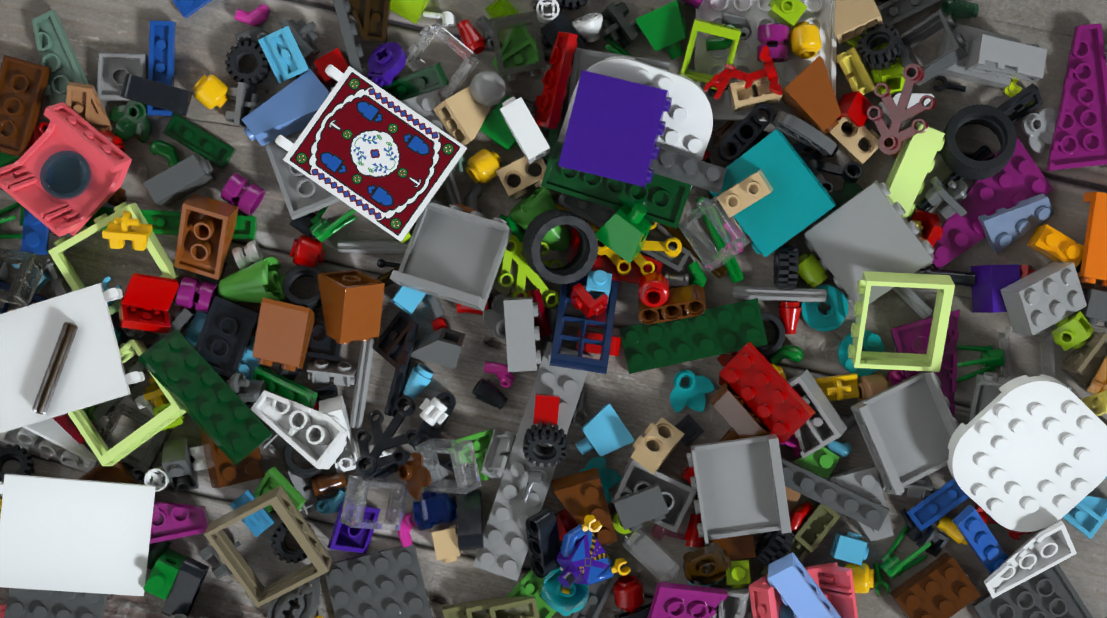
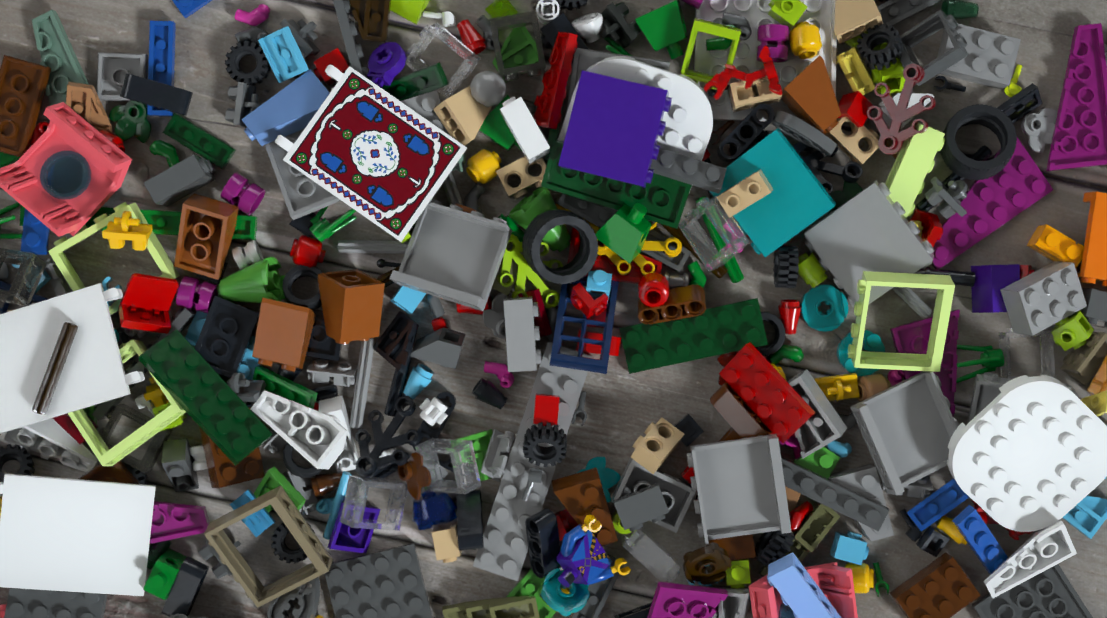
(118, 197): reddish brown plate -> none
(153, 478): white wheel -> none
(210, 91): yellow head -> none
(339, 498): none -> medium azure bar
(405, 529): dark pink arm -> none
(604, 433): medium azure torso -> none
(628, 593): red head -> none
(659, 532): clear pink hand -> none
(691, 536): red cone -> none
(692, 394): teal plate -> none
(780, 294): light grey axle -> none
(894, 566): green plant -> none
(1005, 58): light grey wedge -> none
(1012, 223): sand blue wing -> none

